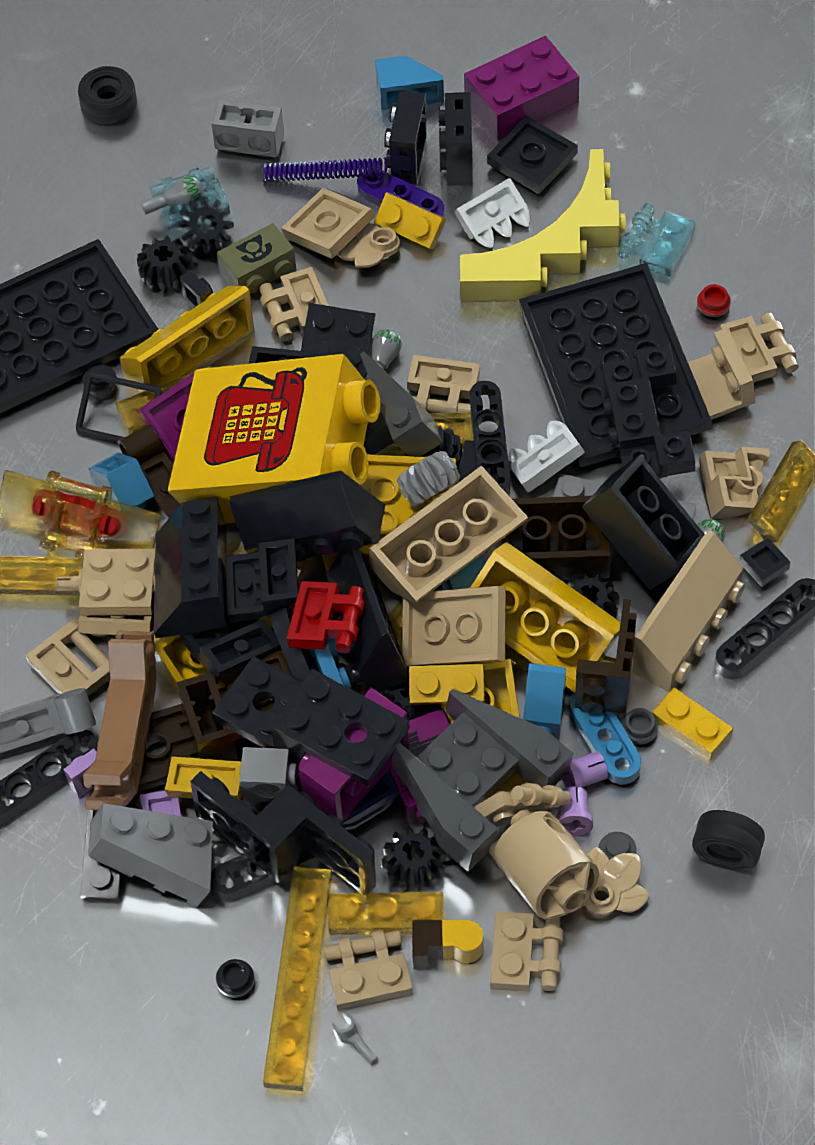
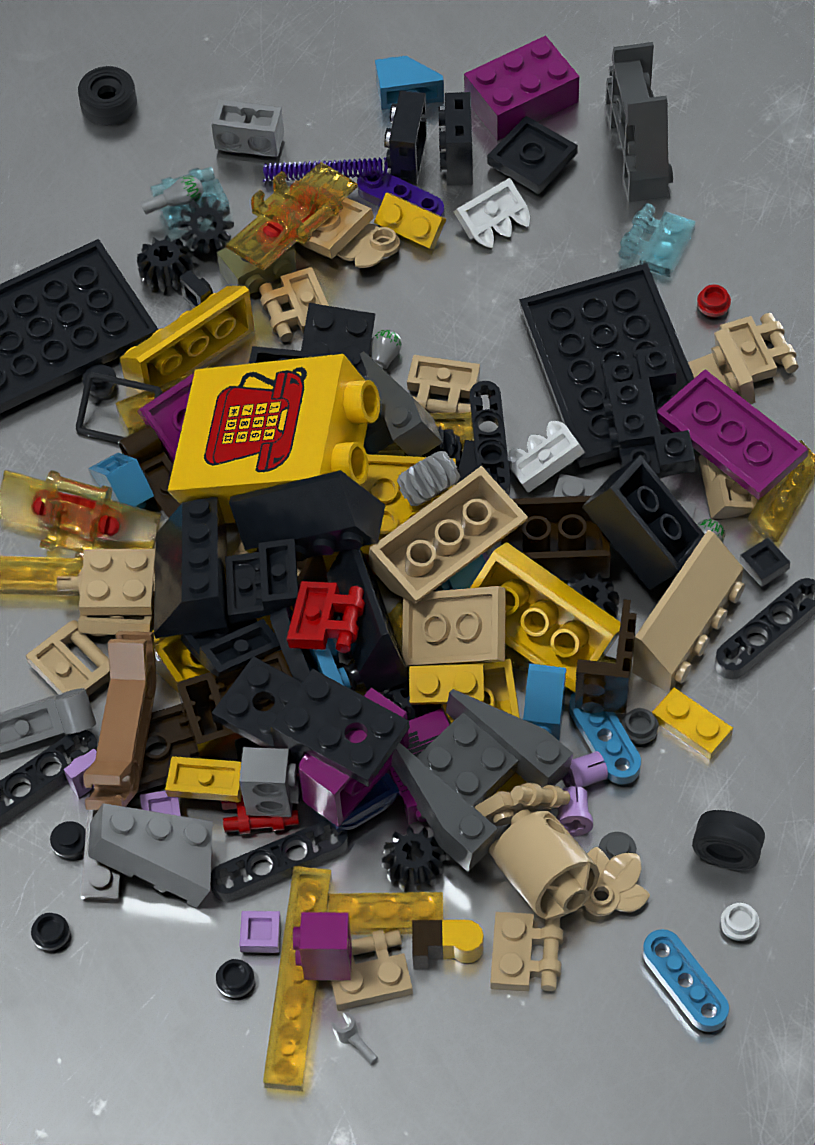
(50, 931): none -> black plate
(68, 839): none -> black plate
(260, 931): none -> lavender plate
(285, 833): black bracket -> none
(290, 214): none -> clear yellow piece
(323, 945): none -> magenta brick
(557, 249): light yellow arch -> none
(639, 122): none -> dark grey wedge
(682, 965): none -> dark azure plate
(733, 434): none -> magenta plate
(739, 922): none -> white plate

